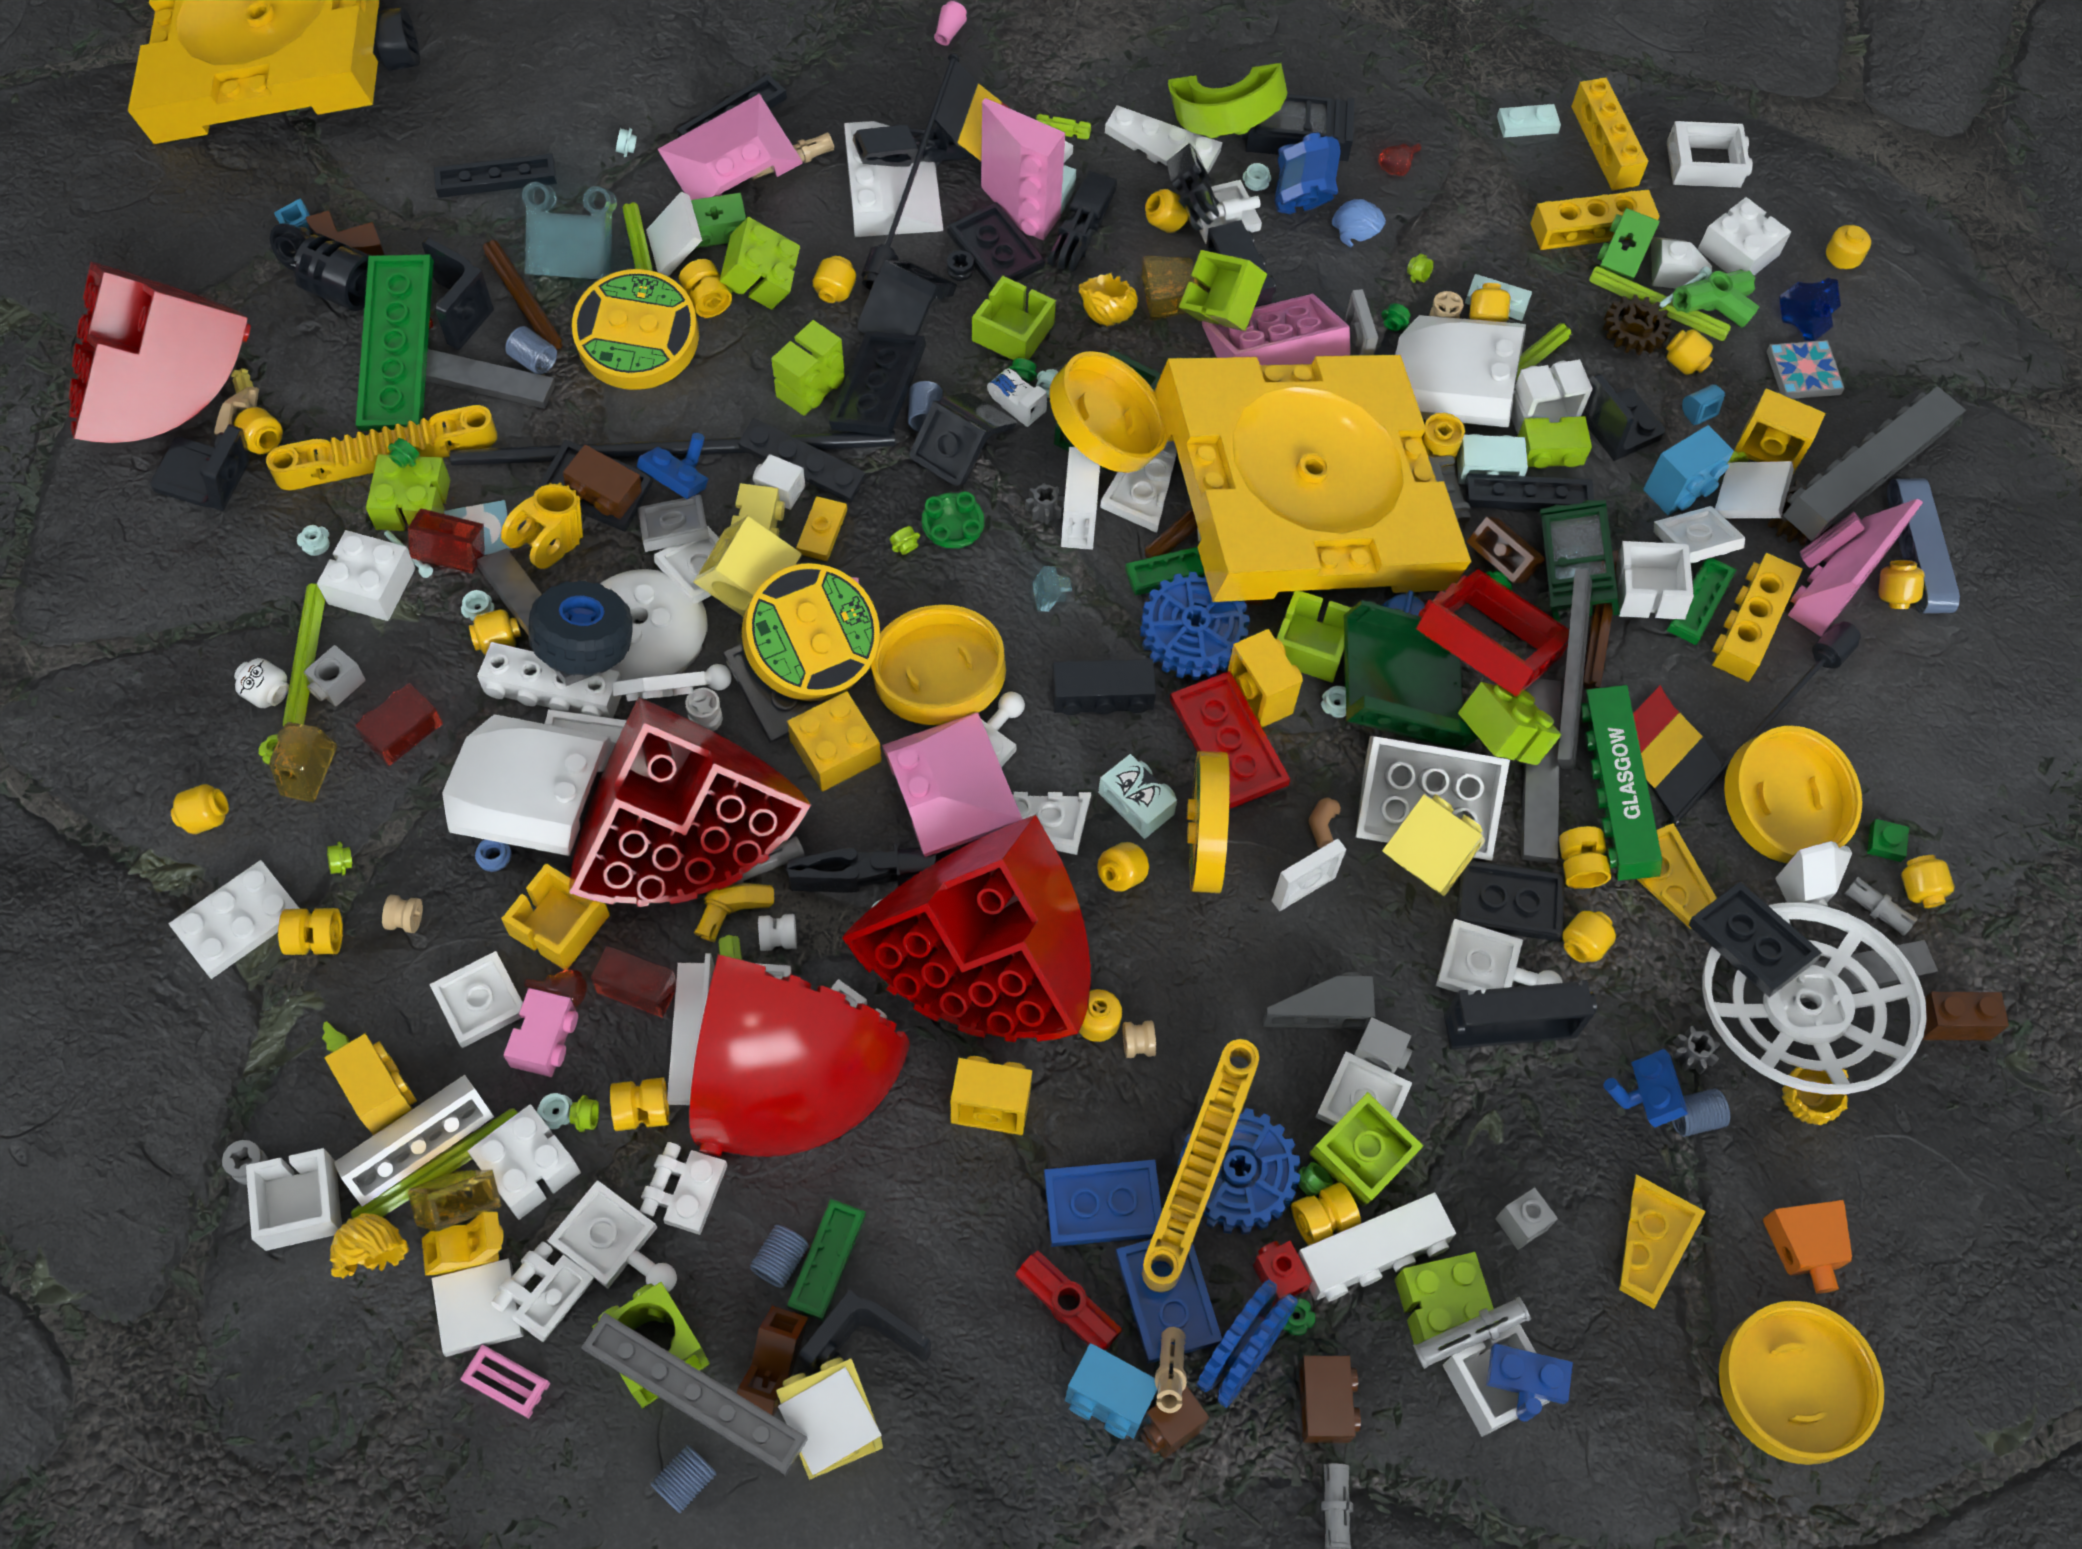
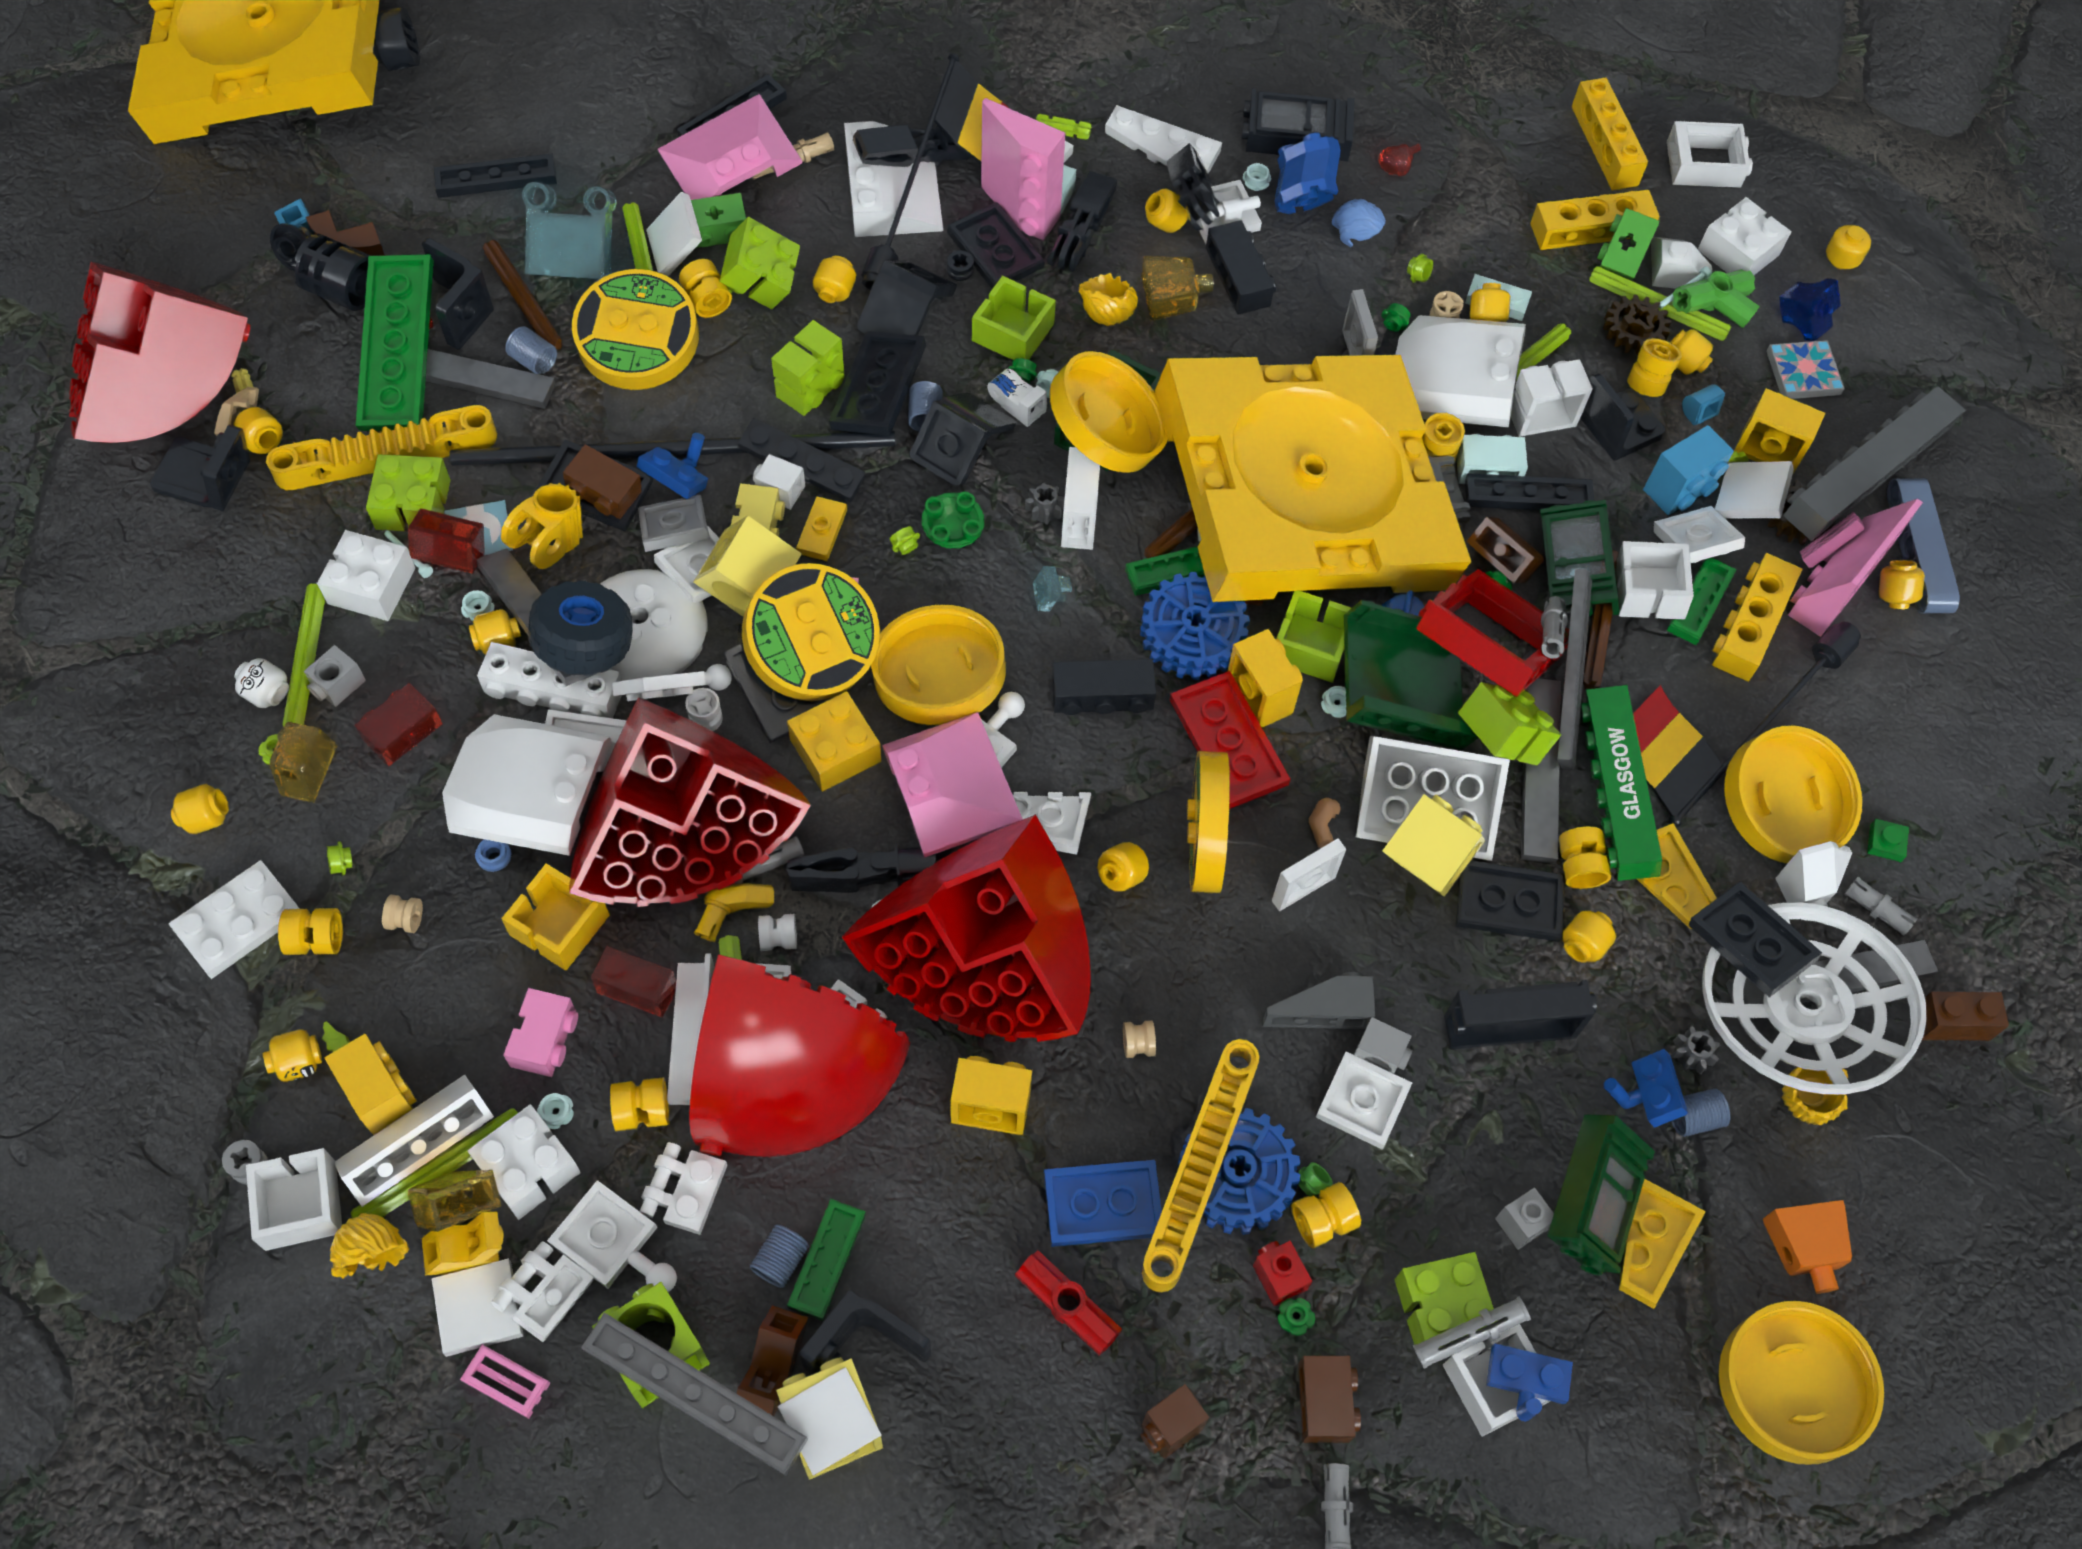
(292, 1055): none -> yellow head
(317, 545): light aqua plate -> none
(403, 453): green plate -> none
(478, 999): white tile -> none
(565, 983): clear red piece -> none
(584, 1114): lime plate -> none
(626, 142): light aqua plate -> none
(683, 1478): sand blue piece -> none
(950, 21): bright pink cone -> none
(1102, 1016): yellow head -> none
(1110, 1392): dark azure brick -> none
(1138, 795): light aqua brick -> none
(1142, 493): white wing -> none
(1166, 1382): tan pin -> none
(1182, 1307): blue plate -> none
(1228, 108): lime brick -> none
(1233, 292): lime piece -> none
(1247, 1343): blue piece -> none
(1284, 333): bright pink slope -> none
(1366, 1149): lime brick -> none
(1377, 1246): white brick -> none
(1485, 960): white plate -> none
(1528, 120): light aqua plate -> none
(1554, 622): none -> light grey pin
(1556, 443): lime brick -> none
(1600, 1193): none -> dark green door
(1654, 367): none -> yellow wheel
(1927, 881): yellow head -> none

